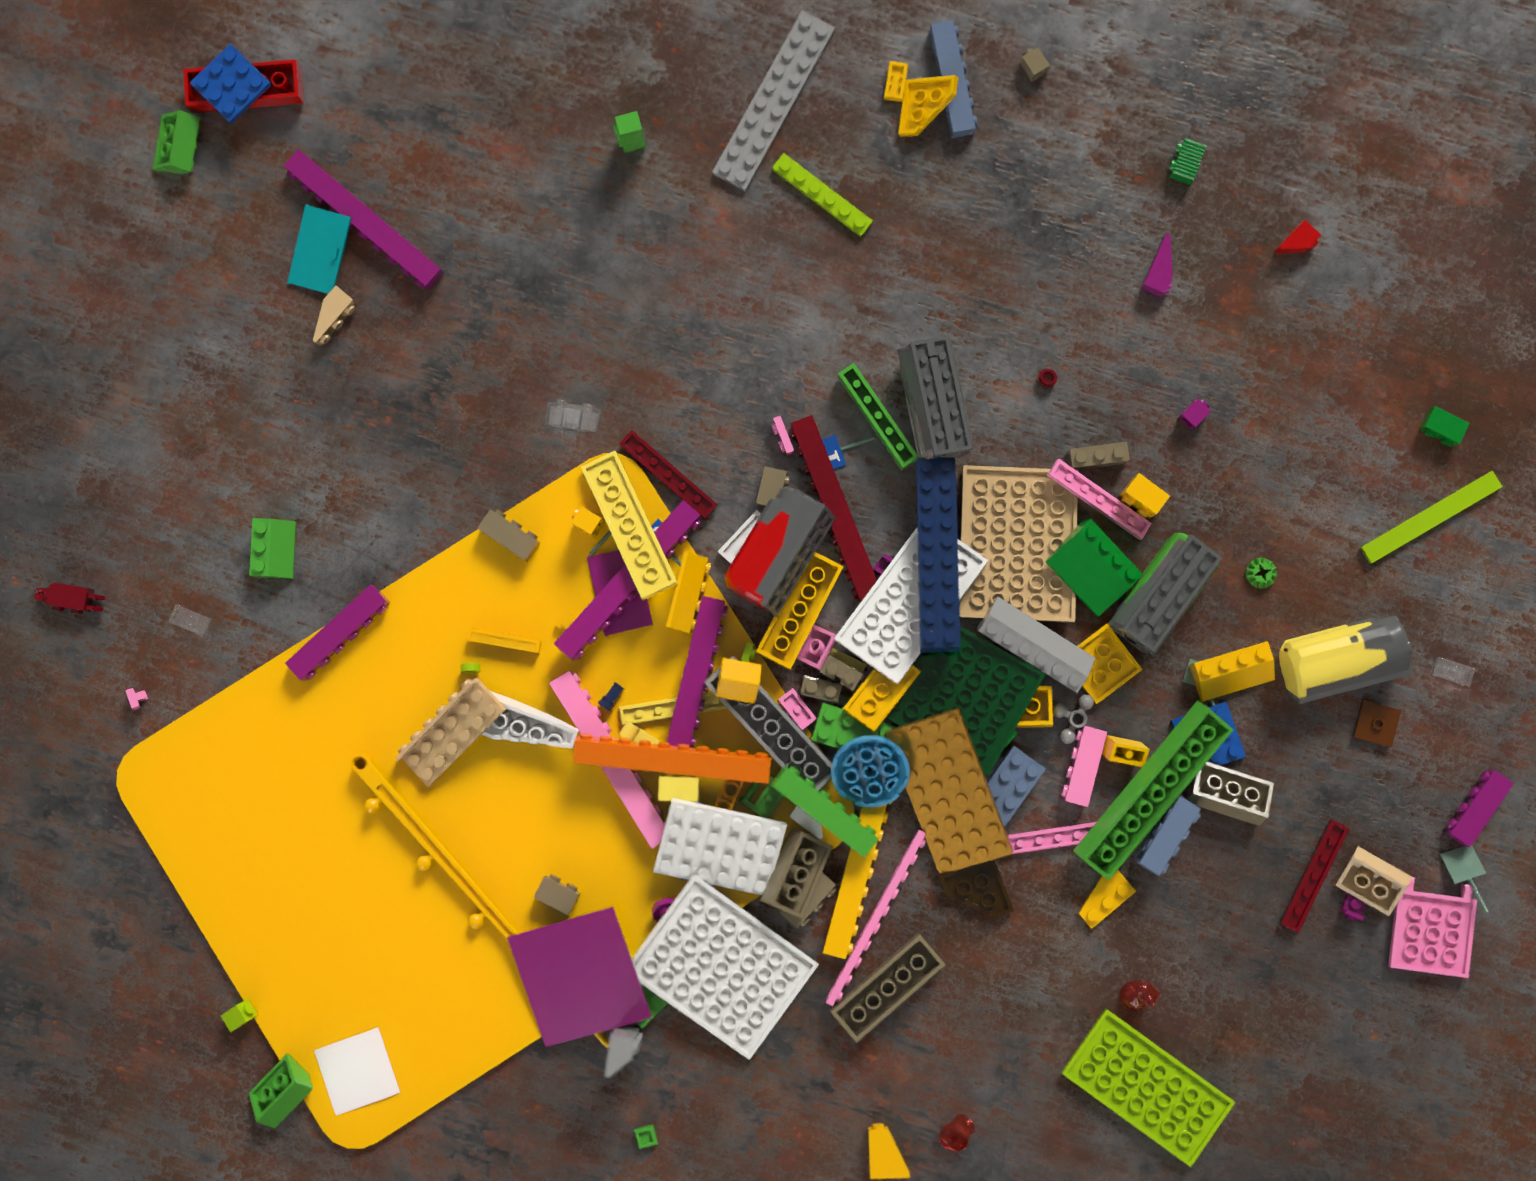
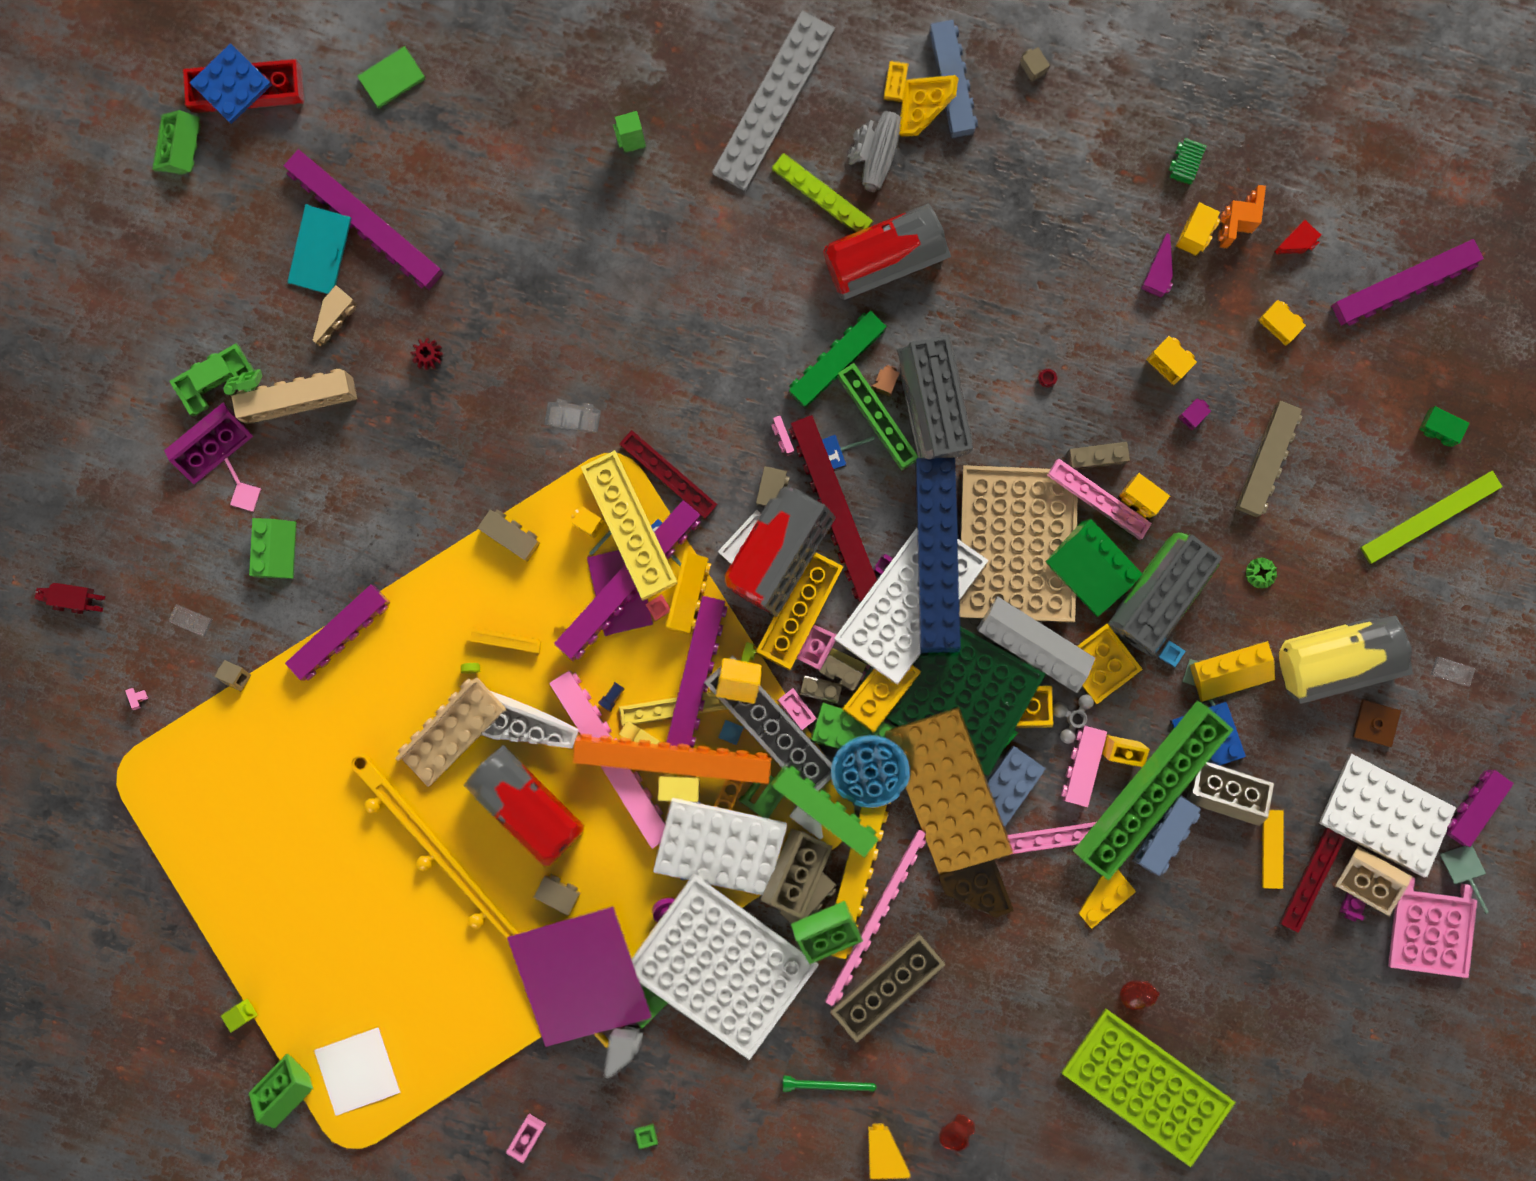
(203, 445): none -> magenta slope
(208, 375): none -> bright green bracket
(232, 675): none -> dark tan brick
(244, 495): none -> bright pink piece
(246, 381): none -> bright green plate
(294, 396): none -> tan brick
(391, 77): none -> bright green tile
(419, 357): none -> dark red gear
(524, 806): none -> red piece
(525, 1138): none -> bright pink brick
(658, 607): none -> coral plate
(731, 732): none -> dark azure plate
(790, 1084): none -> green piece
(826, 932): none -> bright green slope
(840, 356): none -> green brick
(876, 149): none -> light grey plate
(886, 251): none -> piece
(886, 380): none -> nougat window
(1171, 653): none -> dark azure plate
(1172, 360): none -> yellow brick
(1198, 229): none -> yellow brick
(1242, 216): none -> orange bracket
(1269, 458): none -> dark tan brick
(1273, 850): none -> yellow tile
(1282, 322): none -> yellow brick
(1387, 815): none -> white plate
(1407, 282): none -> magenta brick

